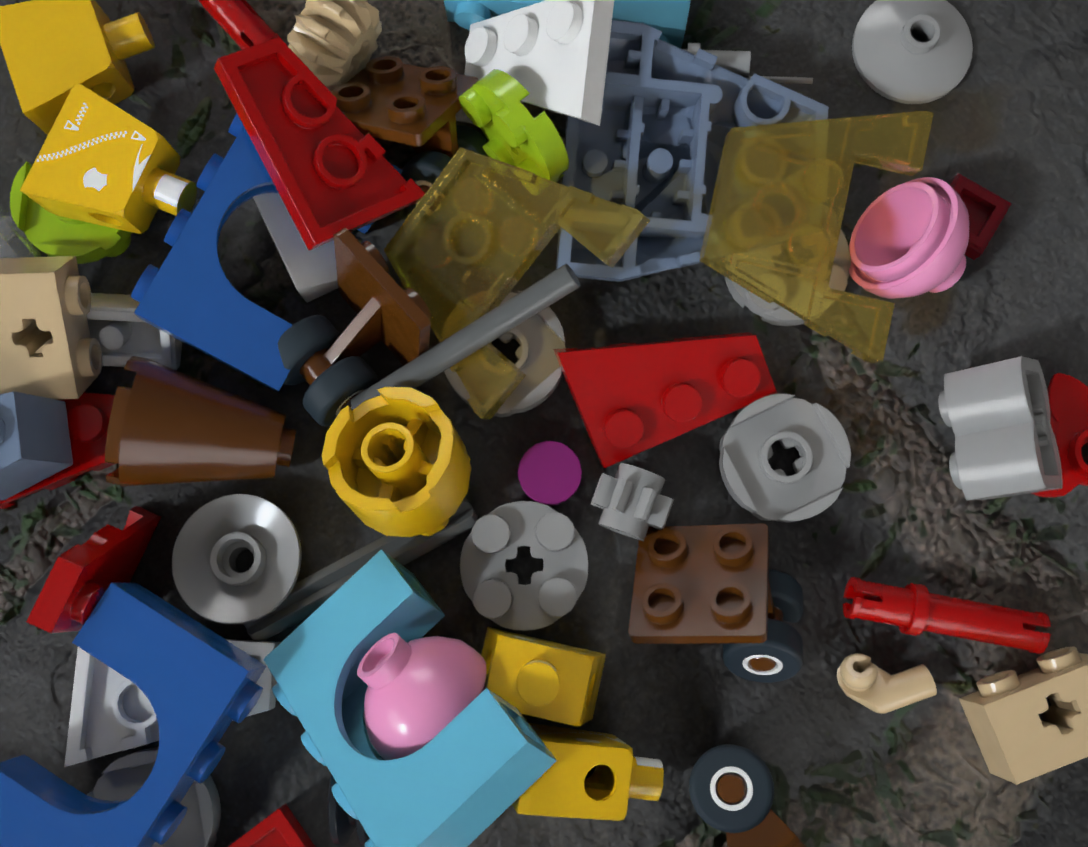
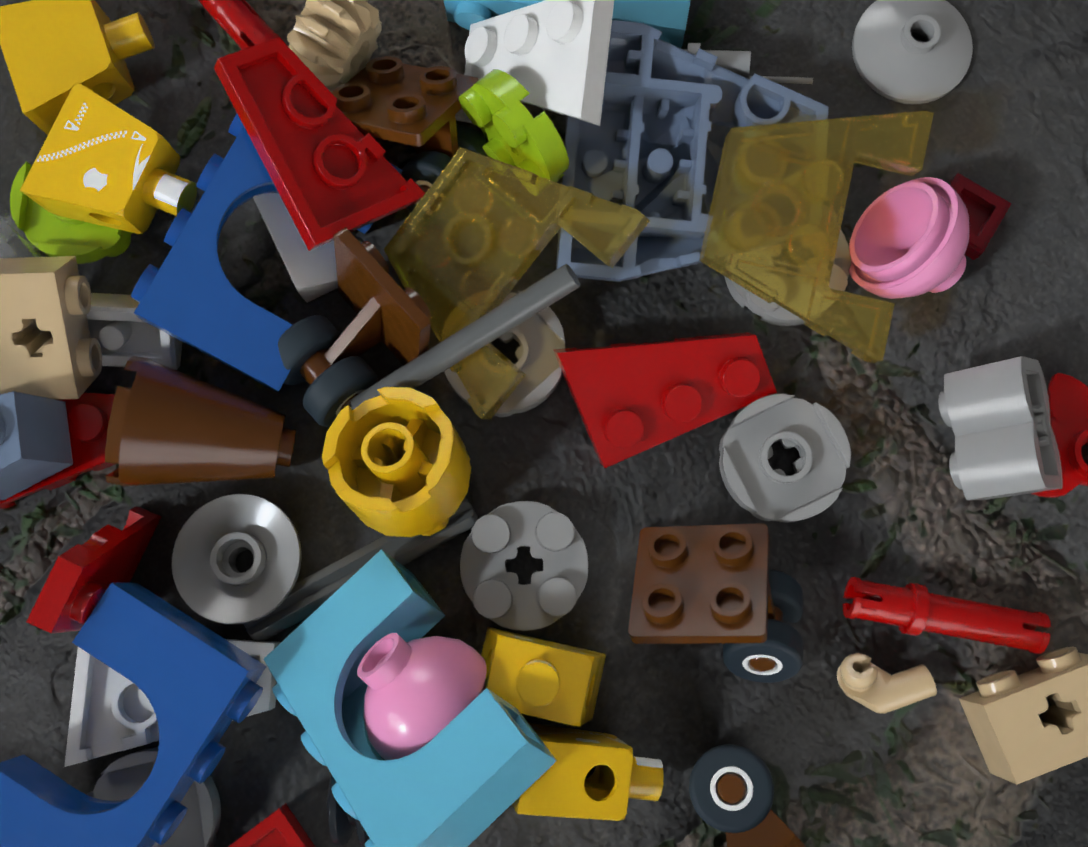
(549, 473): magenta tile -> none
(632, 501): light grey gear -> none

